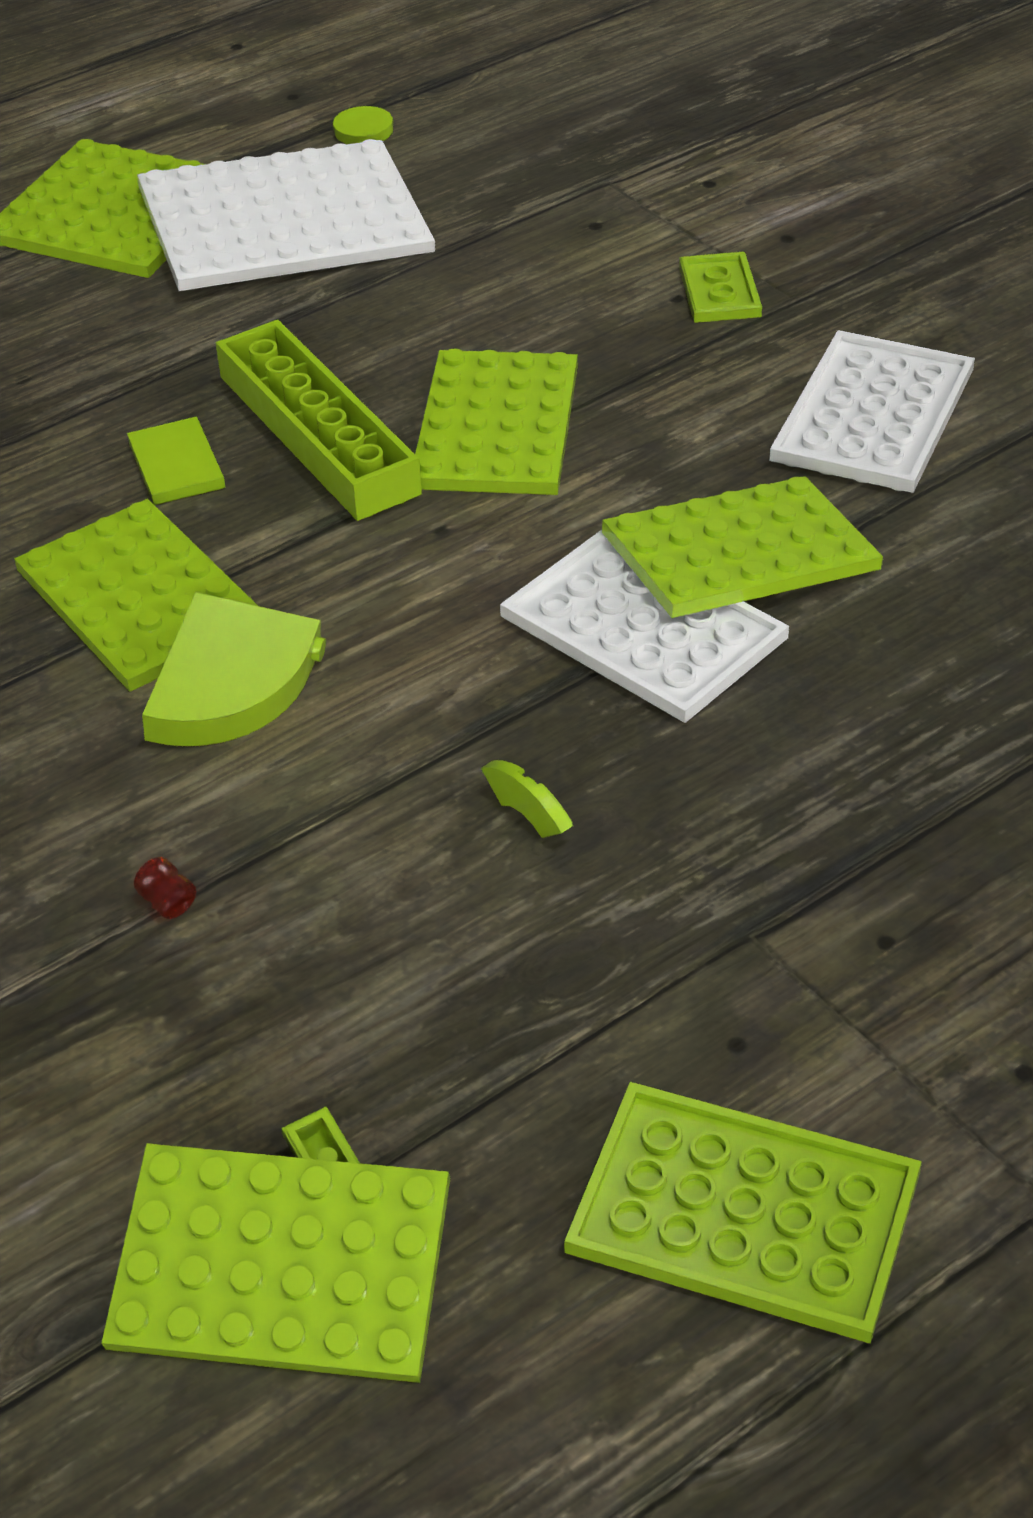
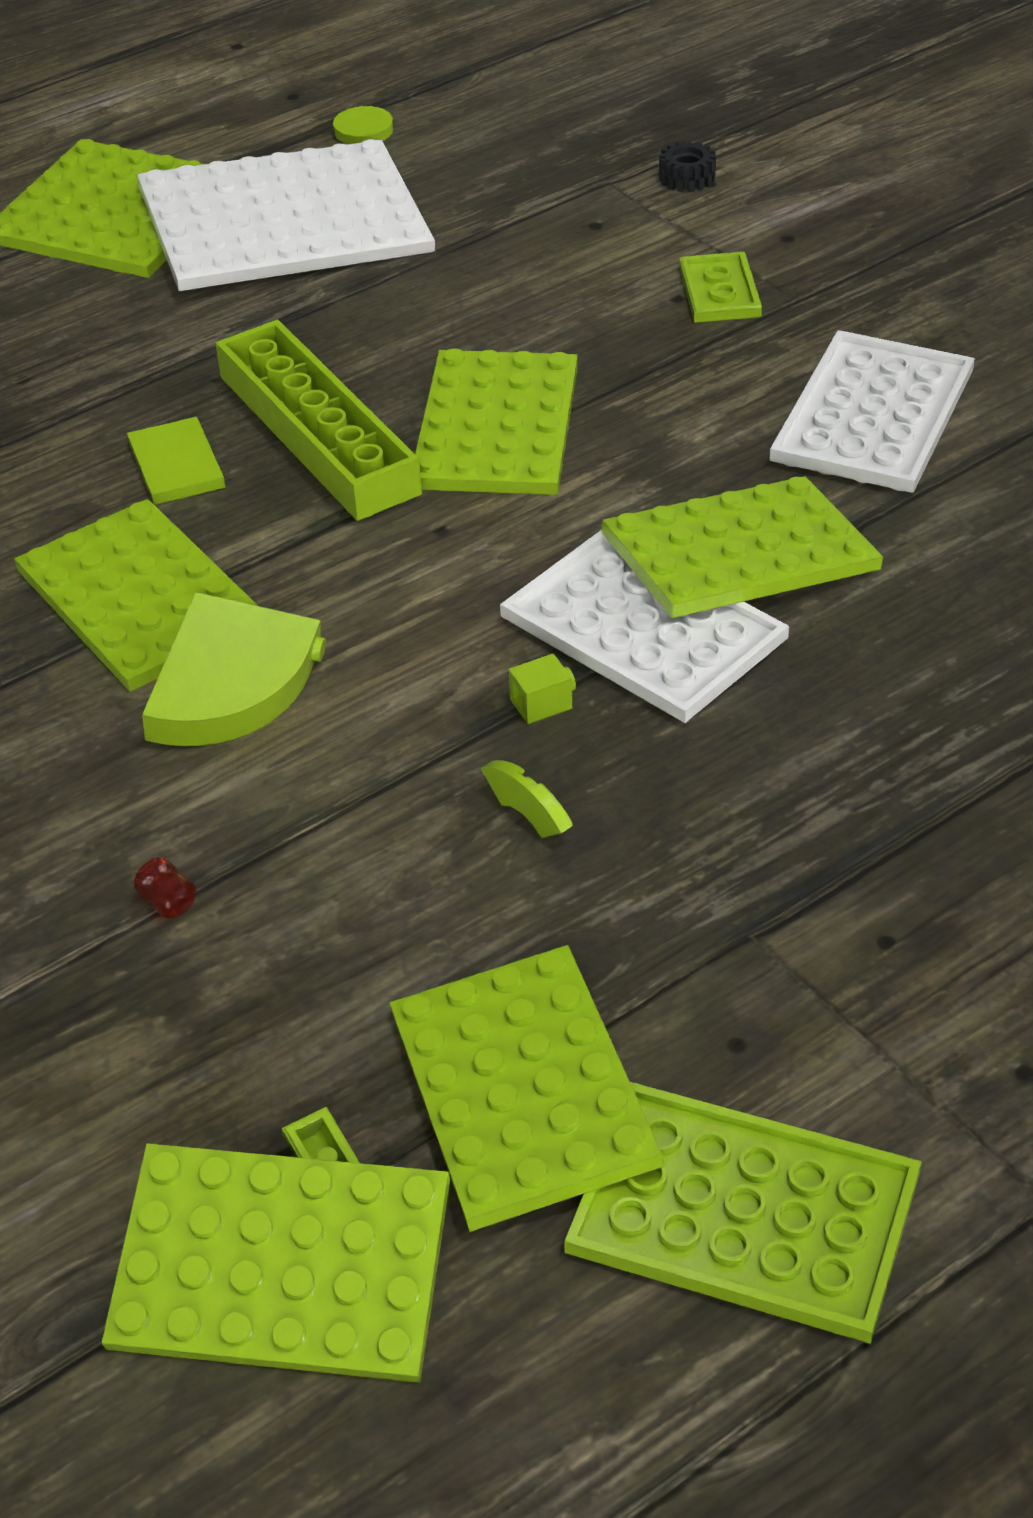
(523, 1088): none -> lime plate
(541, 688): none -> lime brick
(687, 166): none -> black tyre

